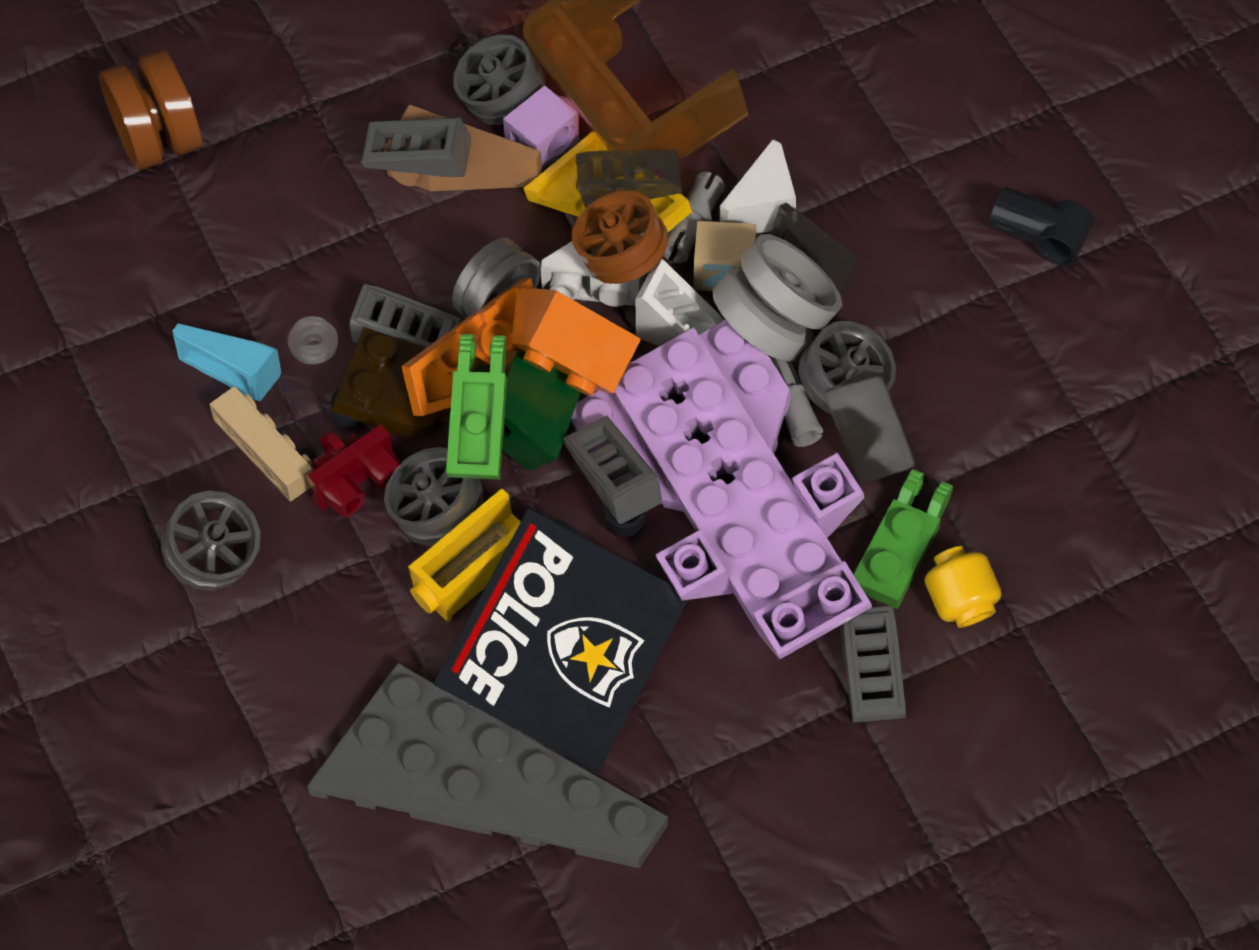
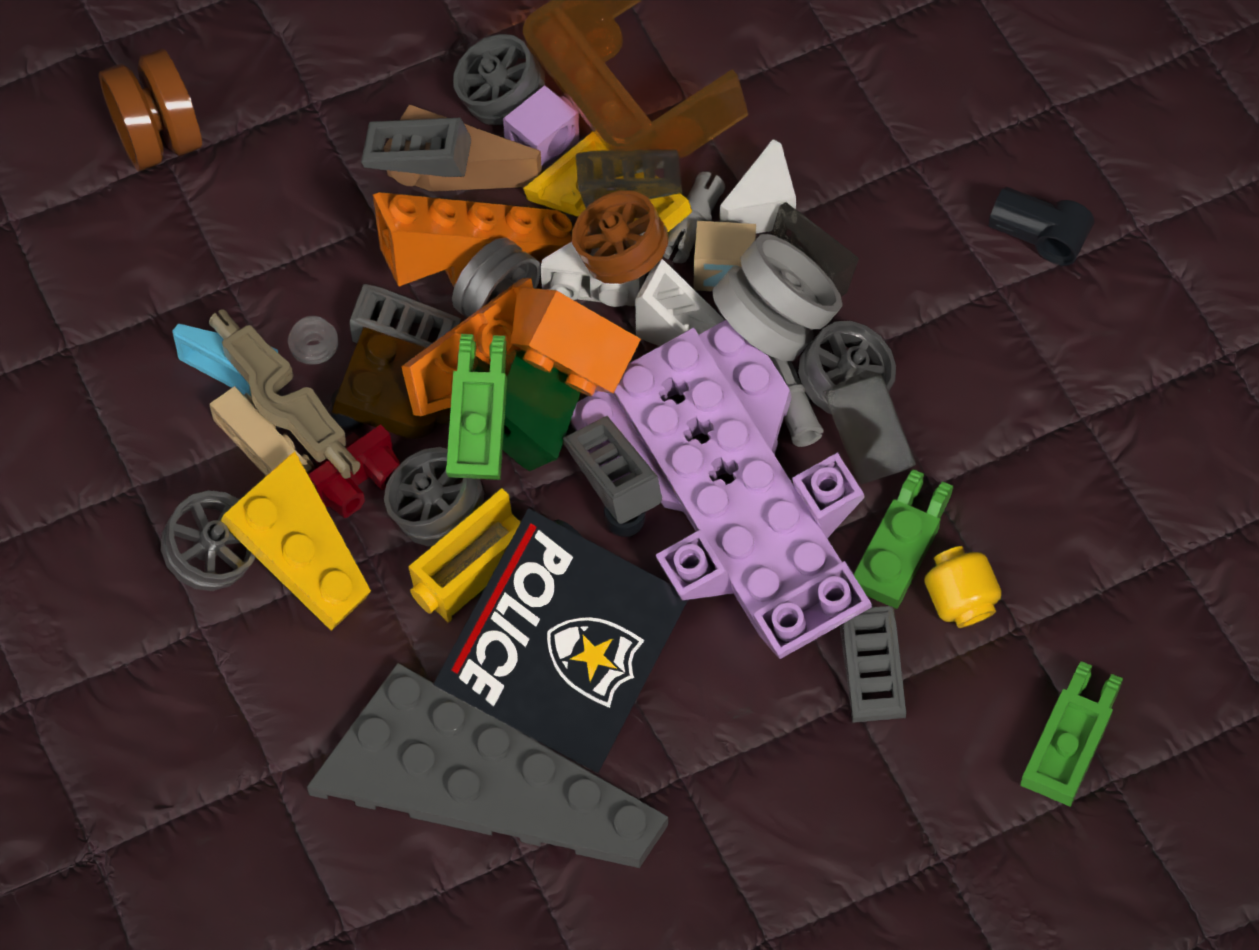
(298, 411): none -> dark tan piece
(298, 542): none -> yellow wing
(444, 234): none -> orange slope
(1070, 738): none -> bright green hinge

